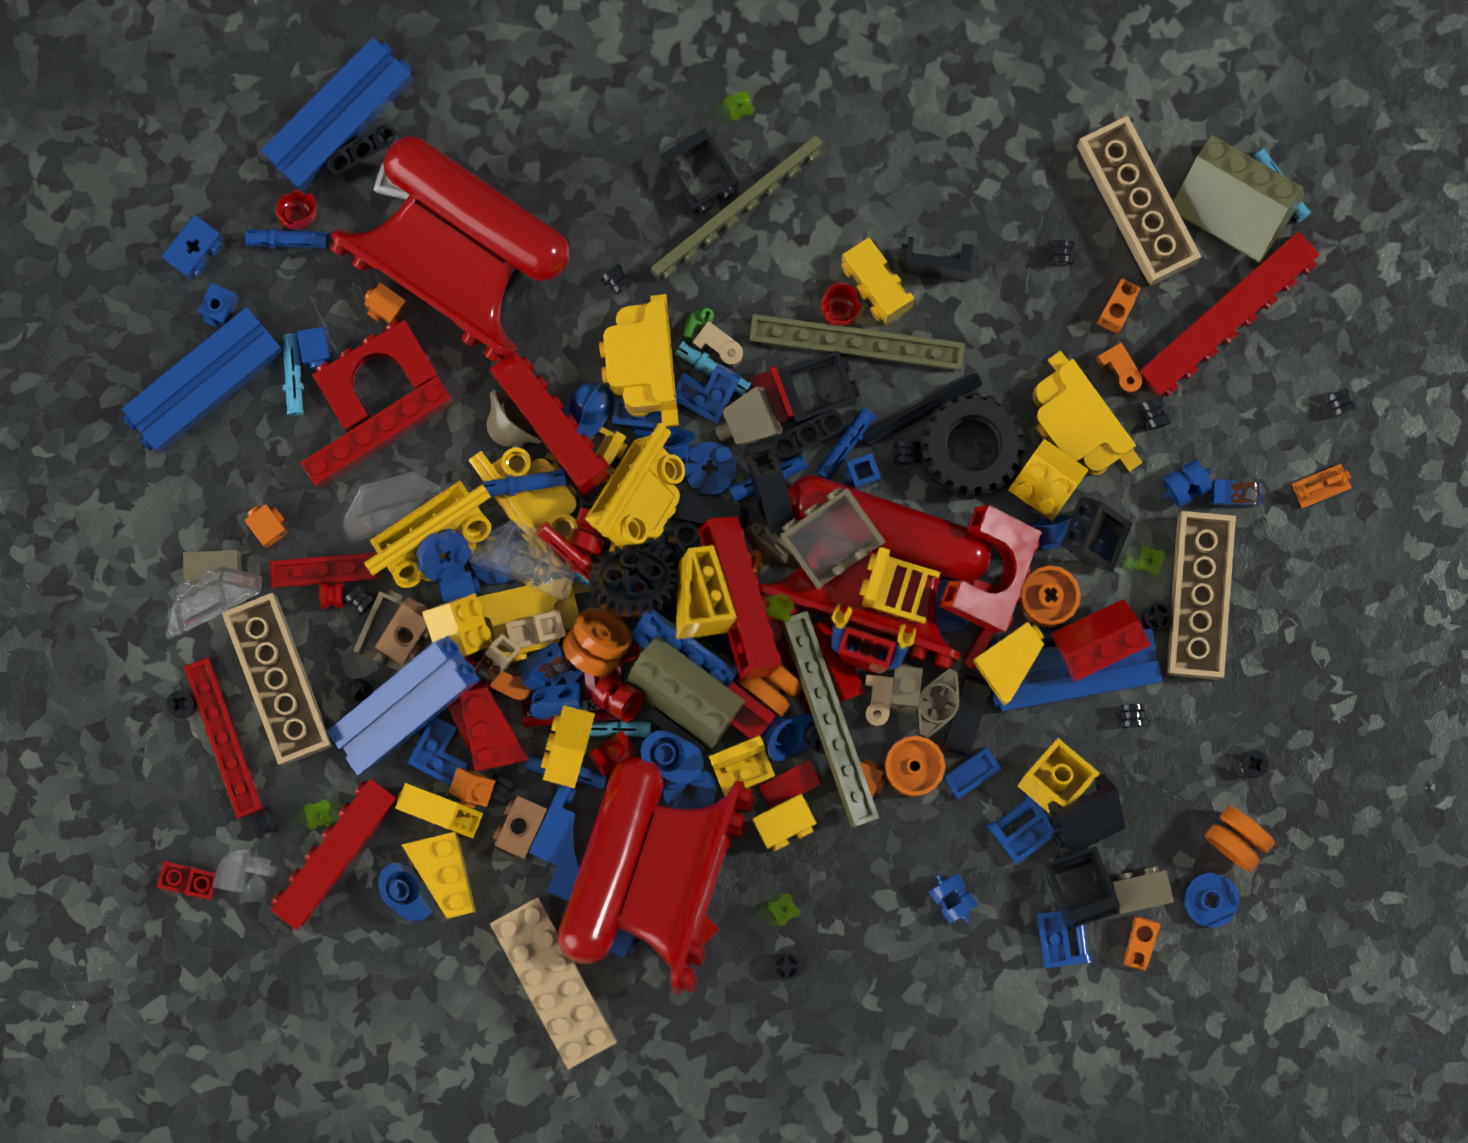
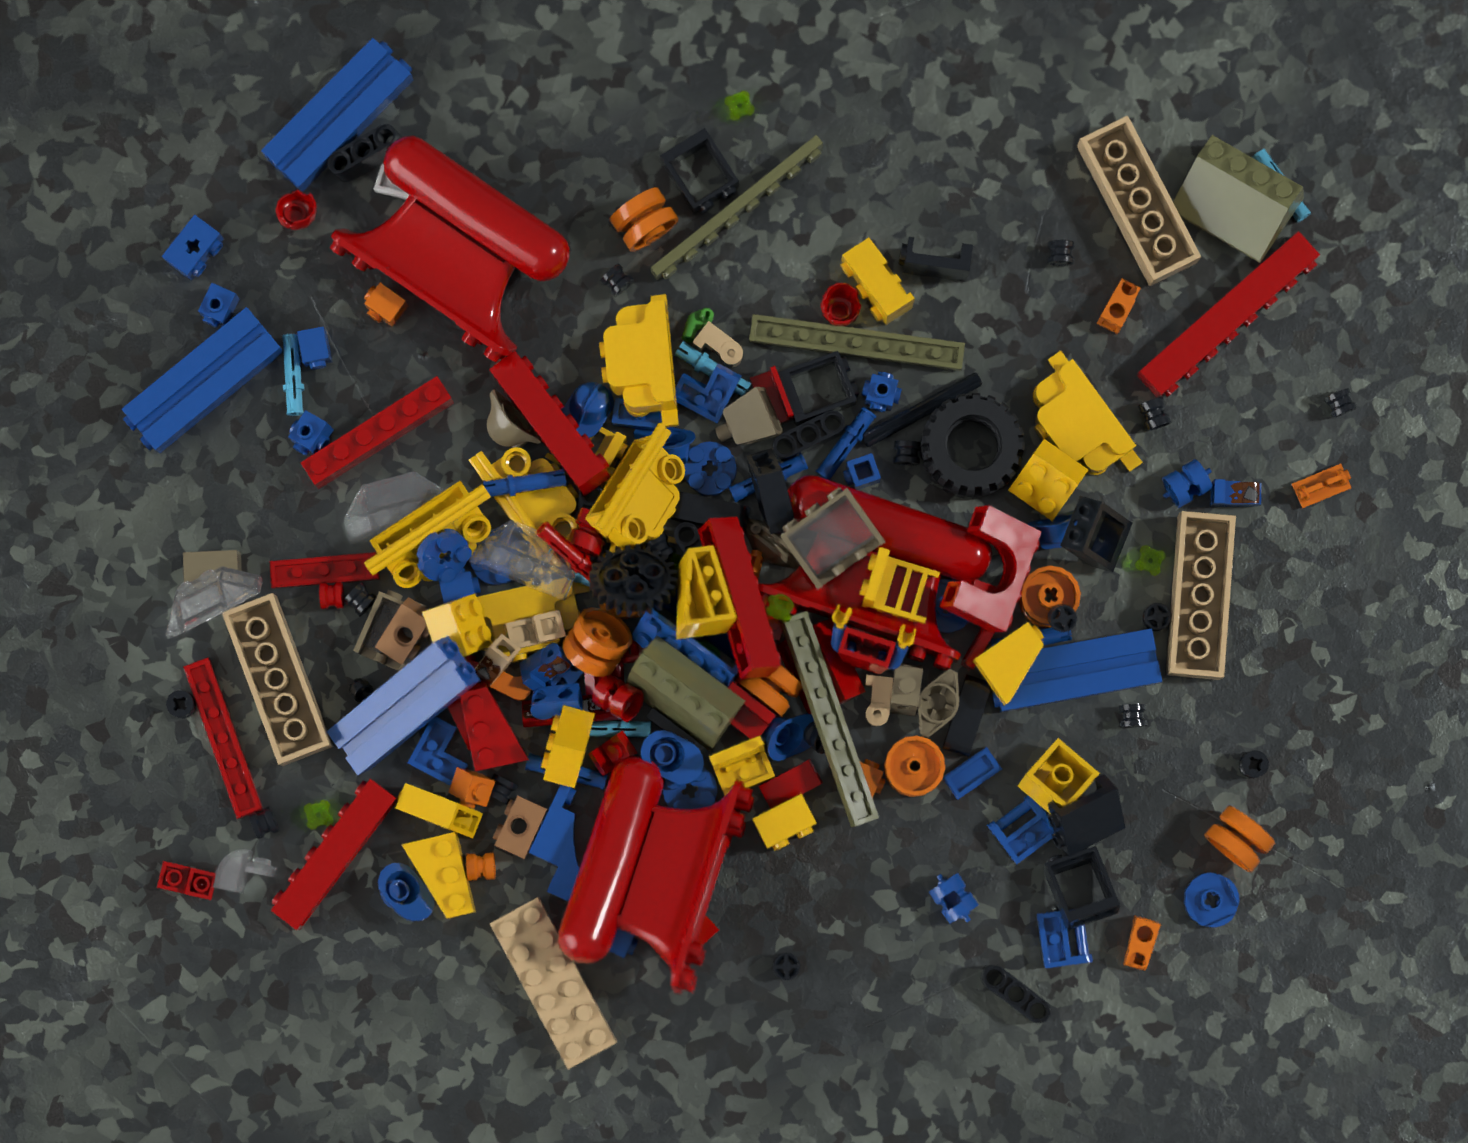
(266, 524): orange brick -> none
(279, 238): blue pin -> none
(310, 434): none -> blue brick
(337, 378): red arch -> none
(480, 866): none -> orange wheel
(644, 219): none -> orange wheel
(785, 901): clear neon green plate -> none
(878, 401): none -> blue brick
(1028, 999): none -> black beam
(1067, 617): none -> black wheel
(1100, 640): red slope -> none
(1123, 369): orange leg -> none
(1142, 891): dark tan brick -> none

